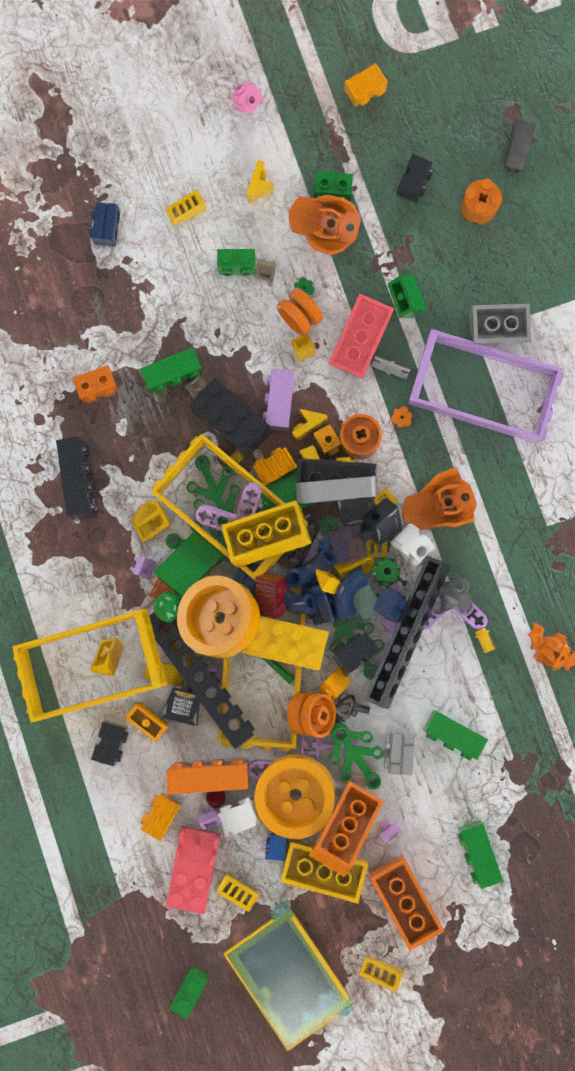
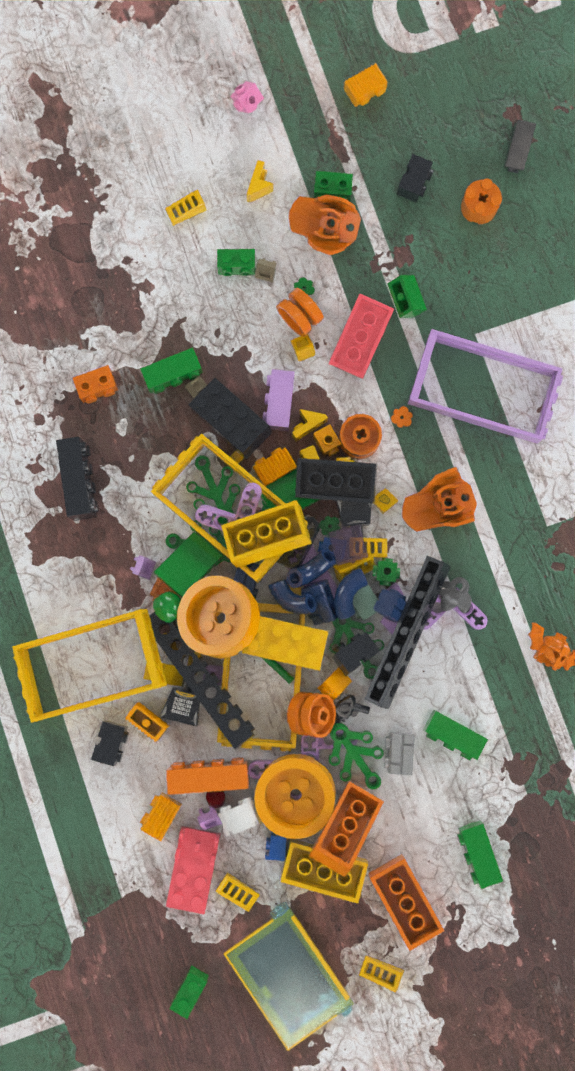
(105, 224): dark blue brick -> none
(107, 657): yellow slope -> none
(150, 520): yellow slope -> none
(270, 595): dark red brick -> none
(327, 581): yellow slope -> none
(336, 489): light grey beam -> none
(381, 523): black torso -> none
(389, 831): lavender tile -> none
(390, 367): light grey pin -> none
(413, 545): white brick -> none
(485, 640): yellow pin -> none
(500, 323): light grey slope -> none

